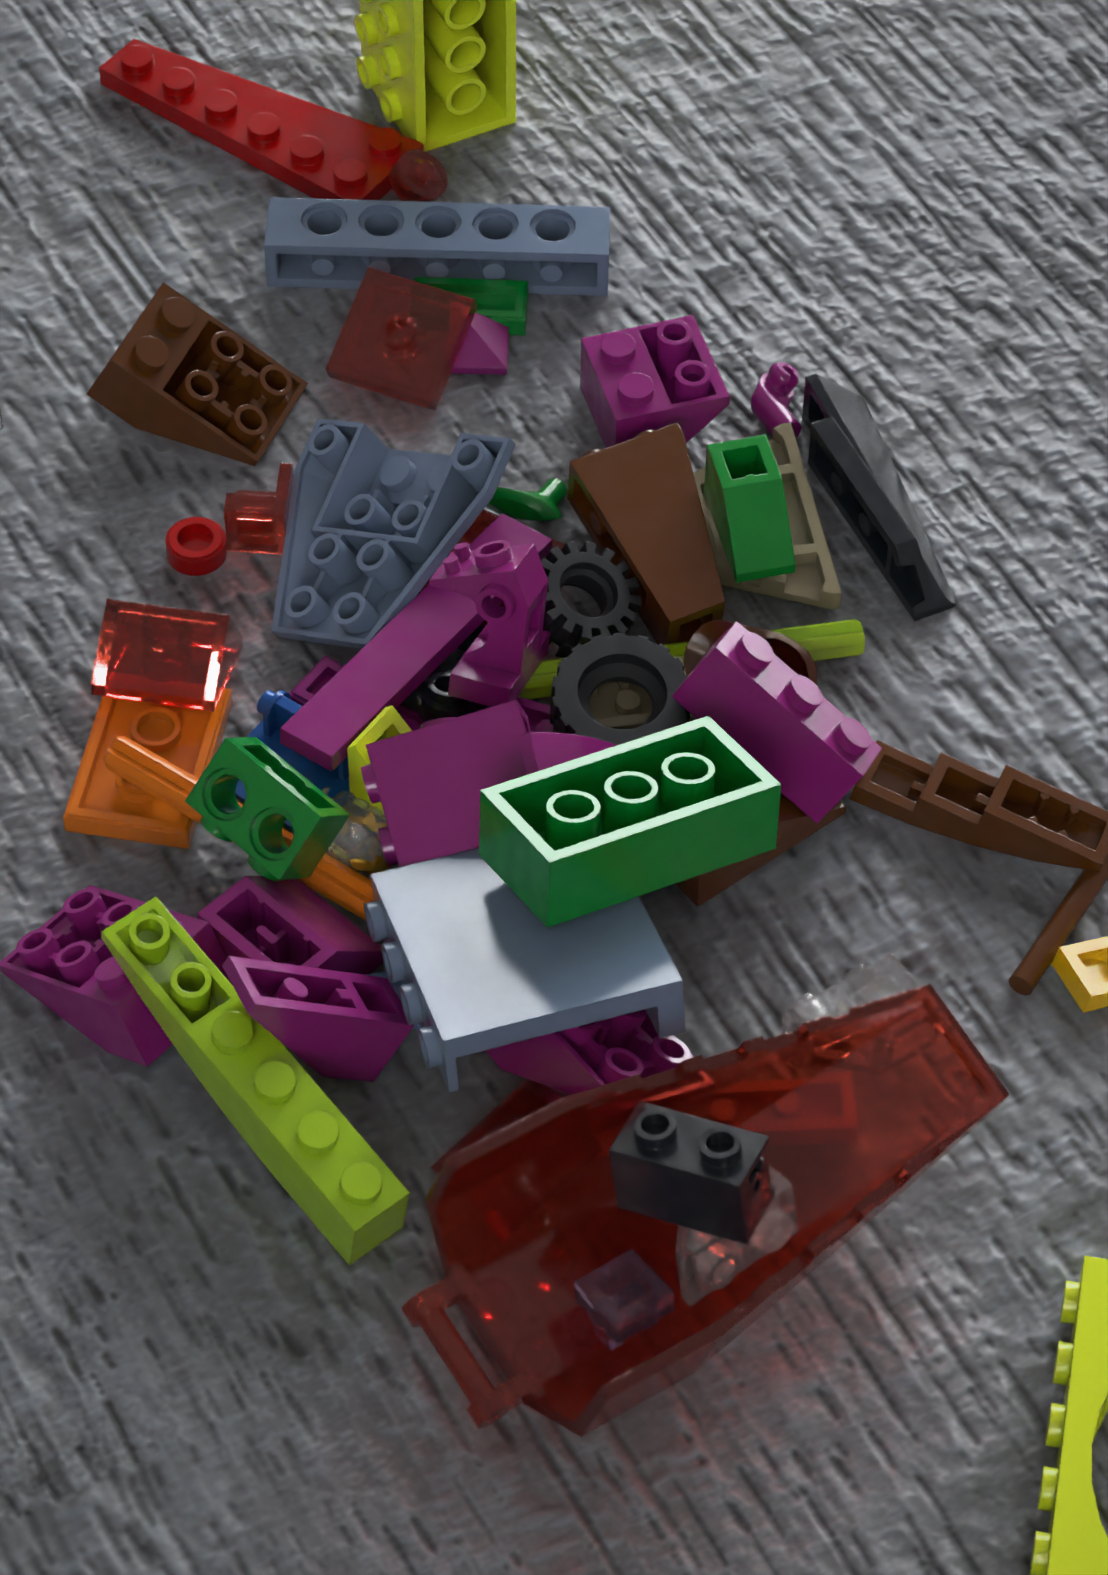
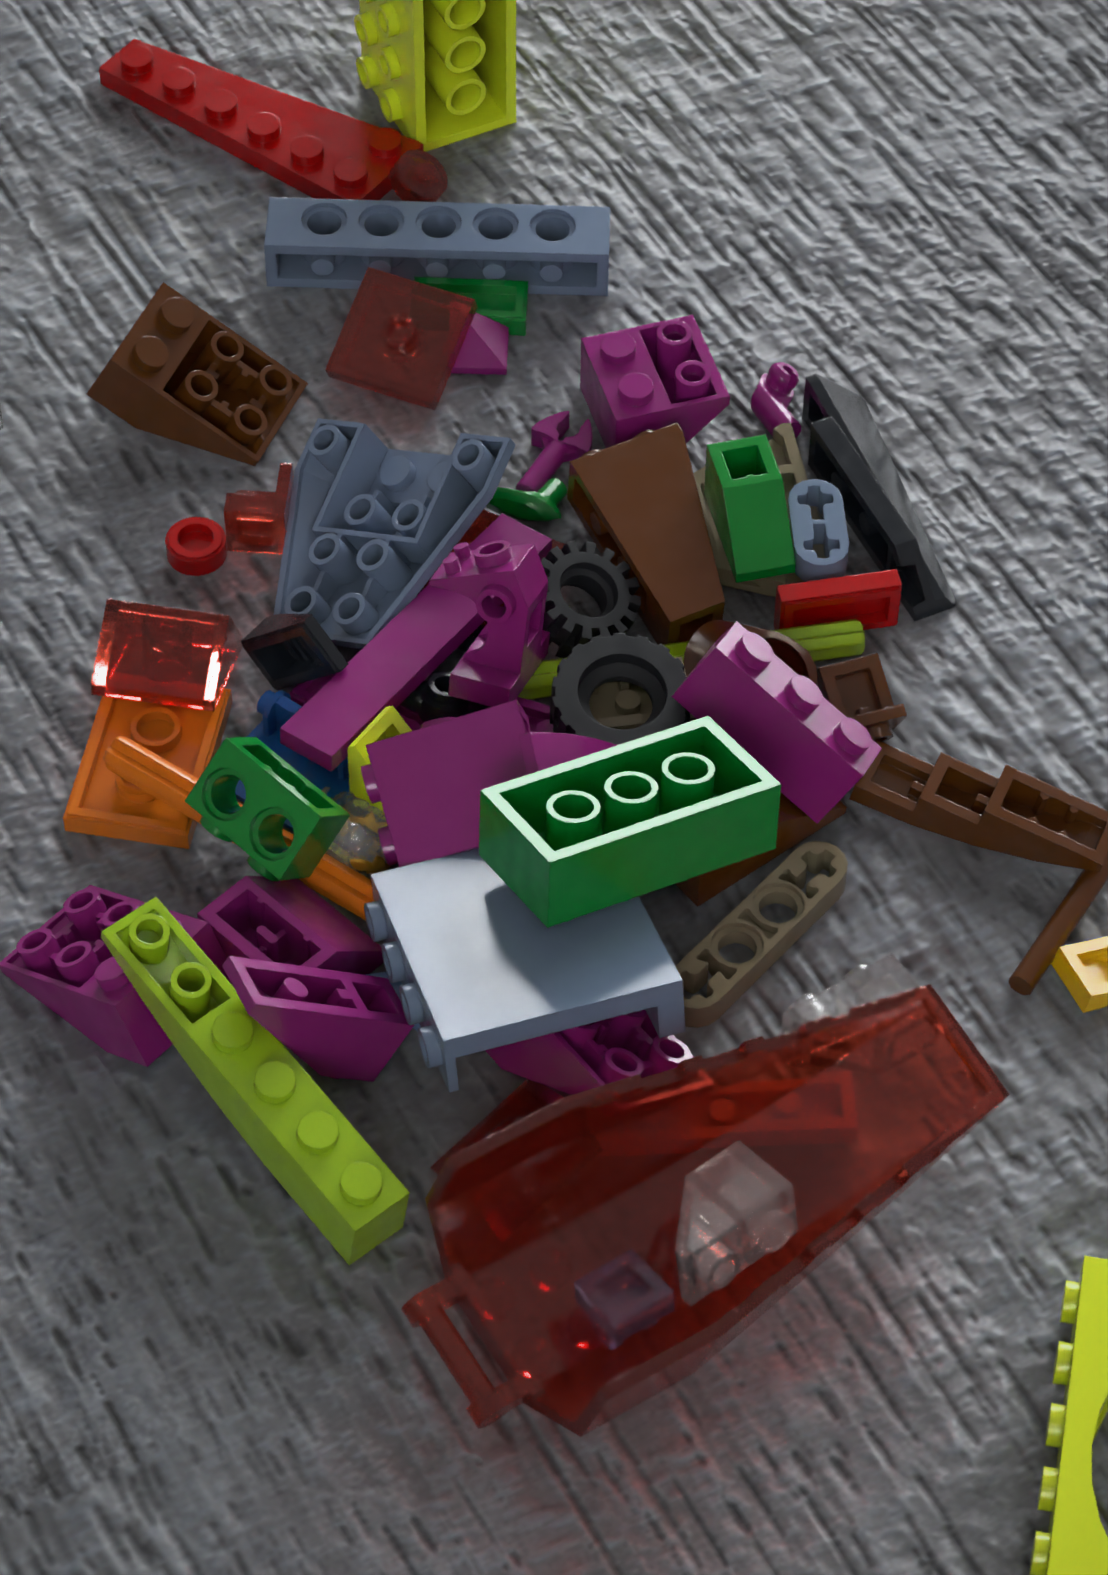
(292, 650): none -> black slope
(546, 436): none -> magenta bar
(692, 1172): black hinge -> none
(763, 937): none -> dark tan beam
(829, 530): none -> sand blue beam
(862, 693): none -> reddish brown bracket
(865, 597): none -> red tile

